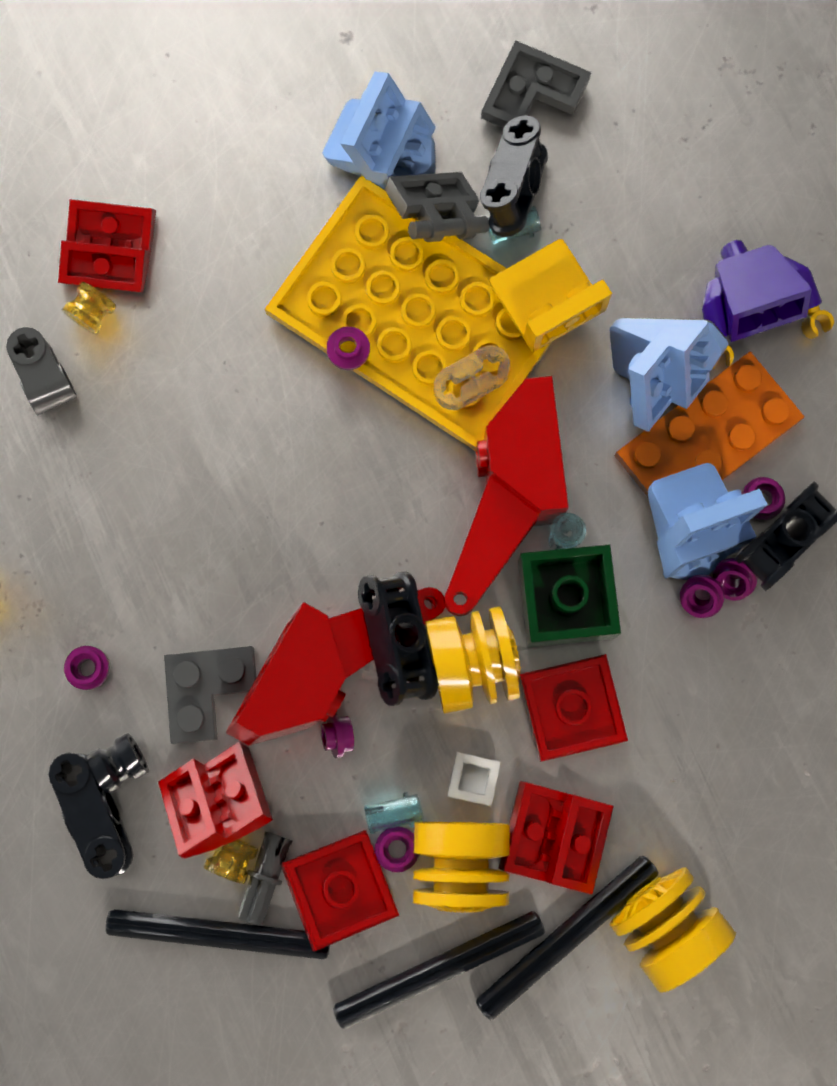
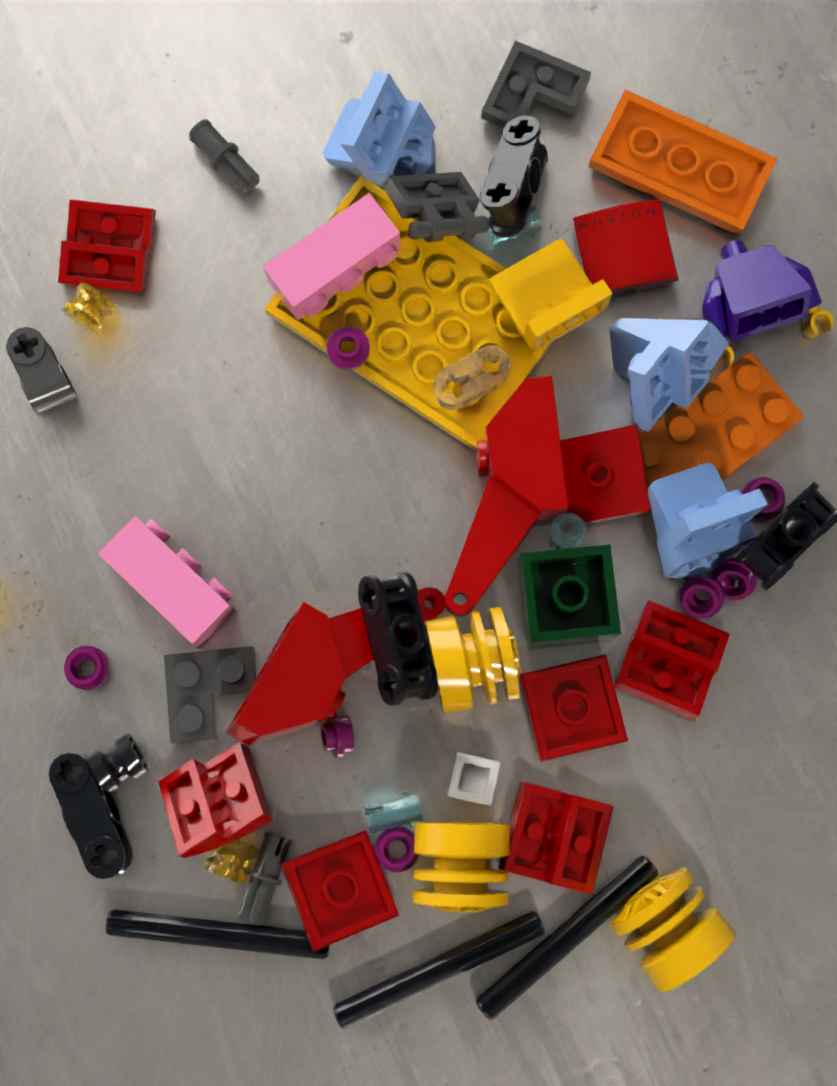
(168, 580): none -> bright pink brick
(224, 156): none -> dark grey axle
(333, 257): none -> bright pink brick
(606, 475): none -> red plate
(626, 246): none -> red slope
(671, 660): none -> red slope
(682, 162): none -> orange plate

